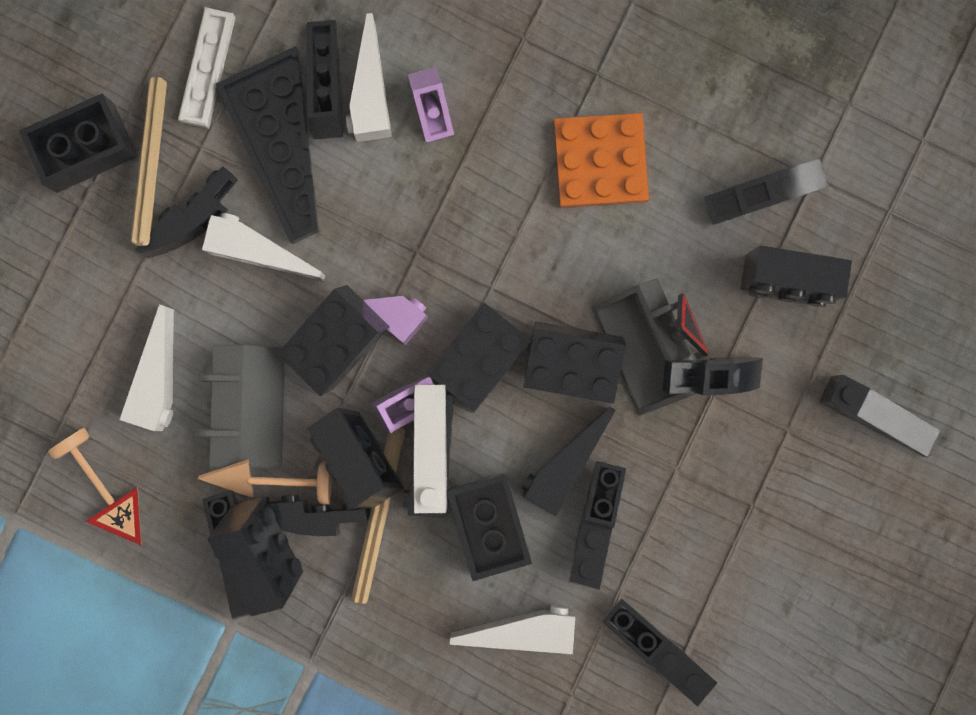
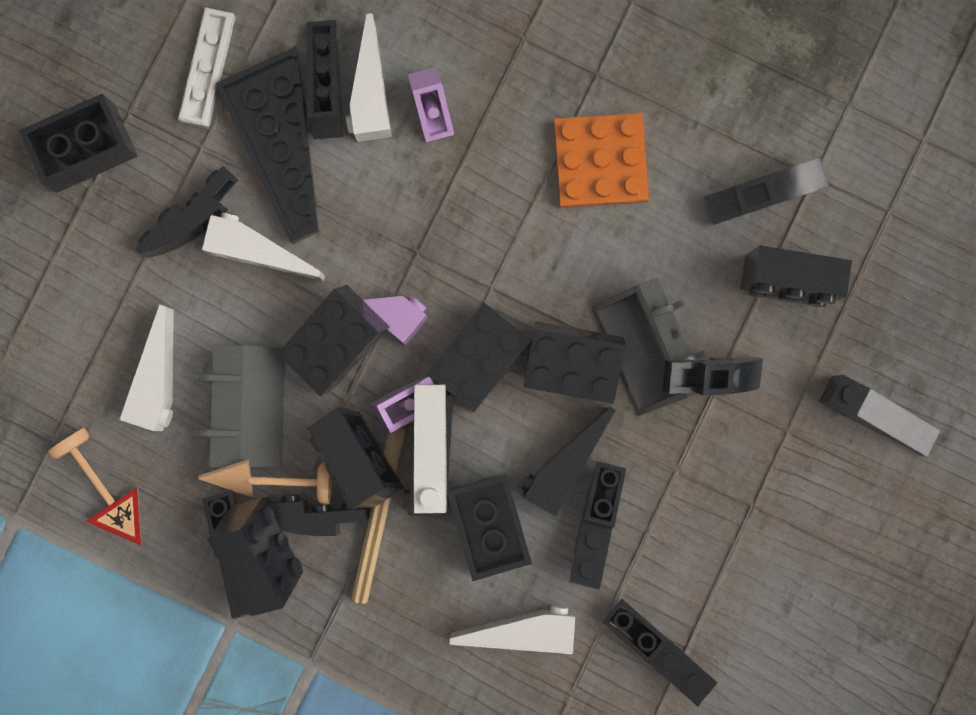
(148, 162): tan axle -> none
(688, 327): black piece -> none

